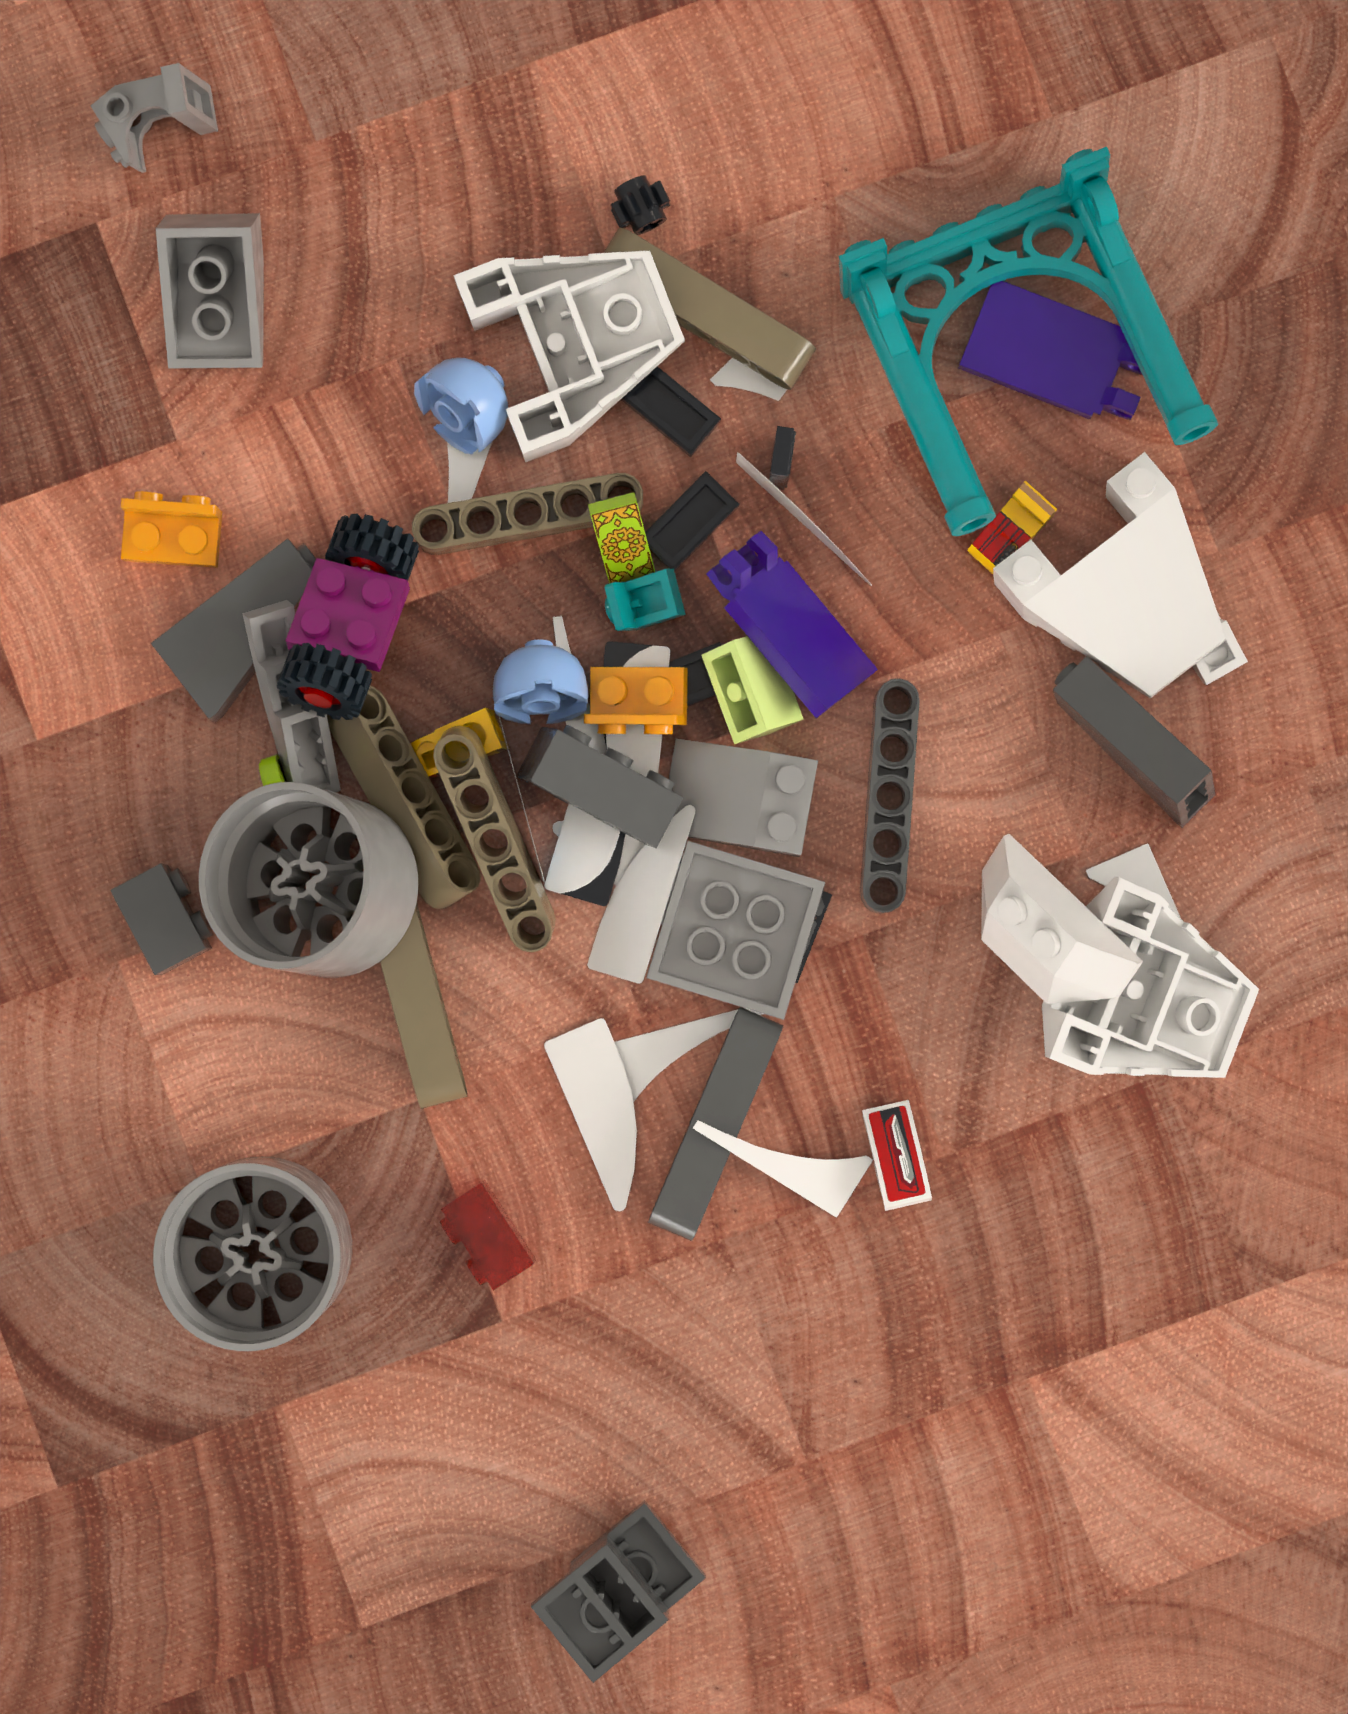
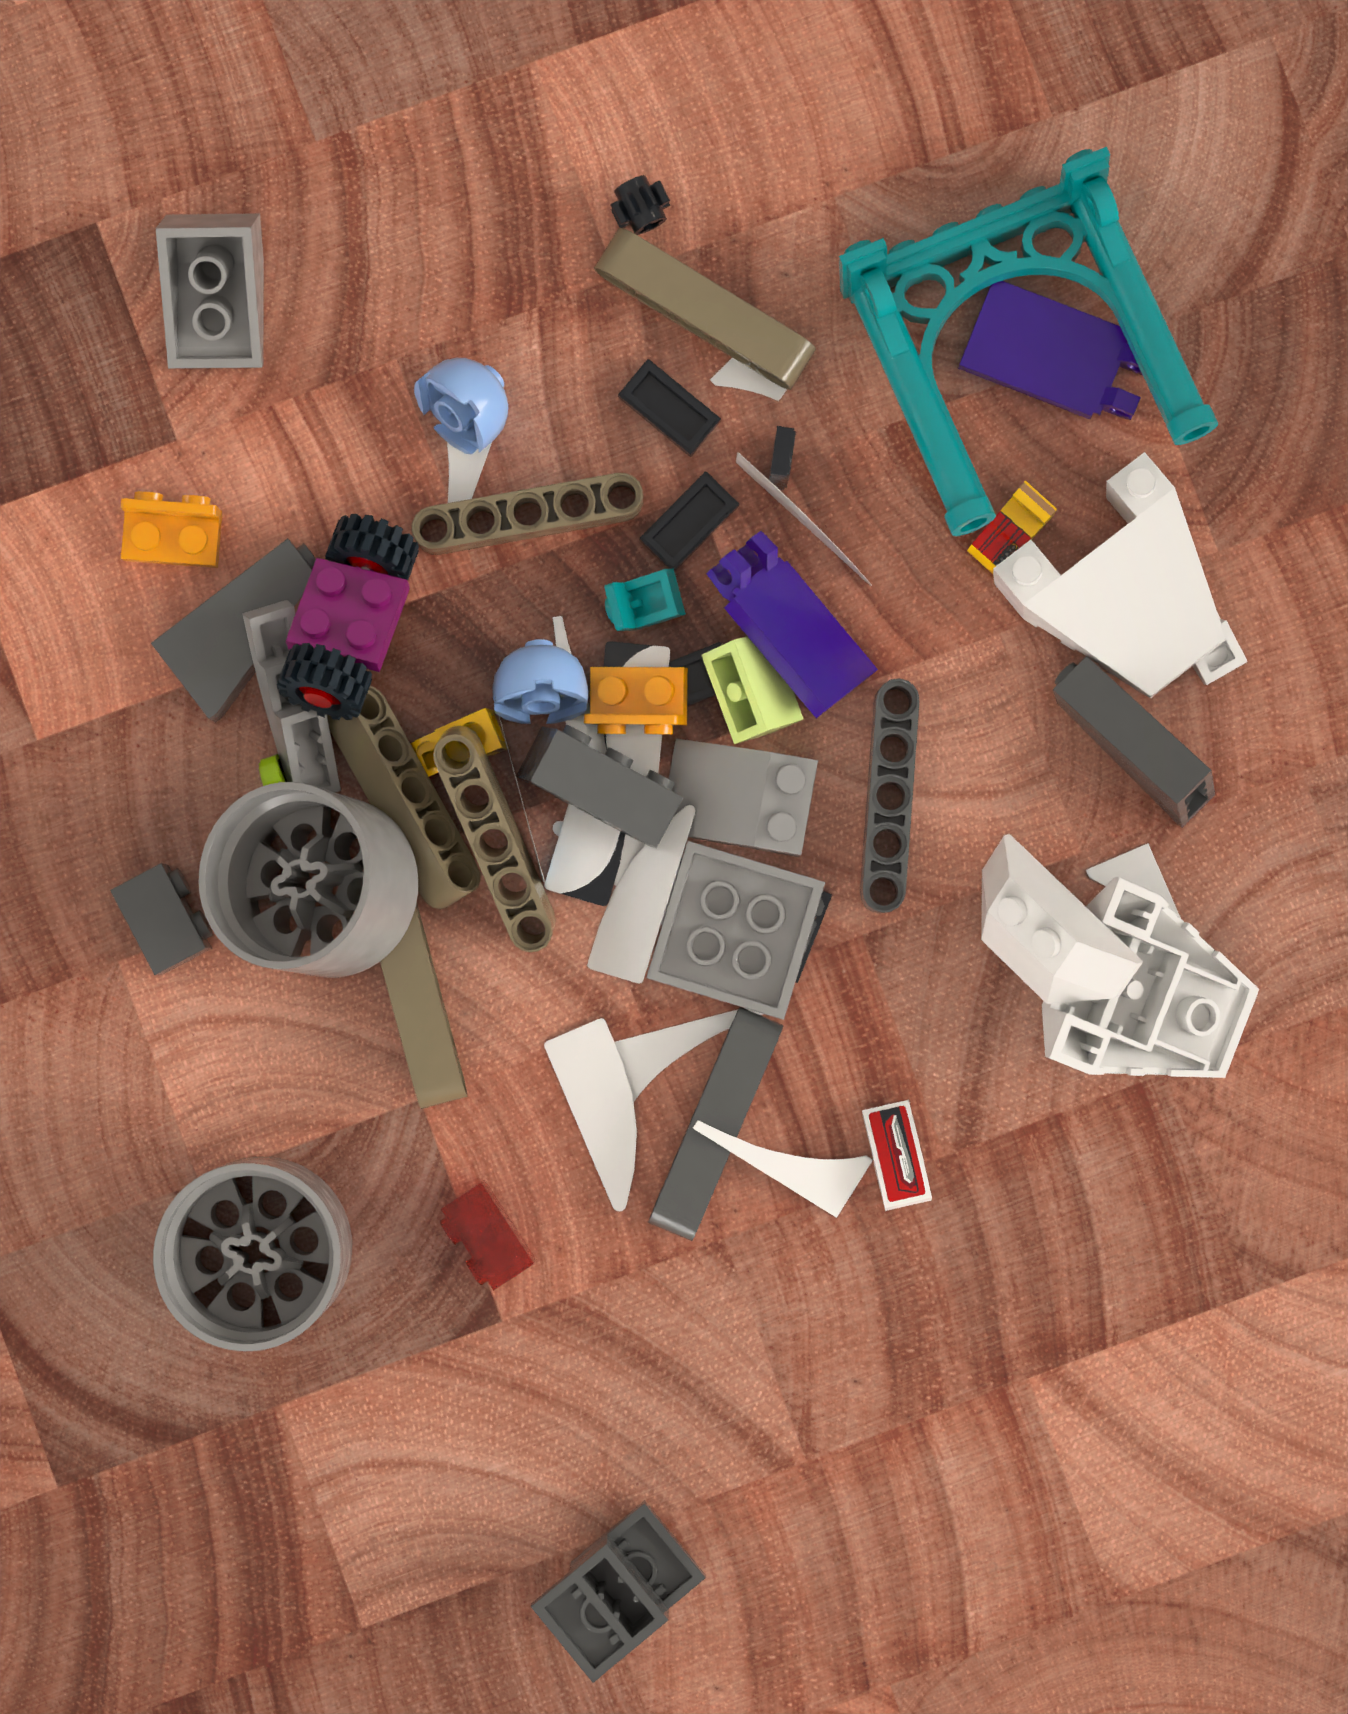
(172, 94): light grey tile -> none
(591, 326): white wedge -> none
(621, 538): tile -> none

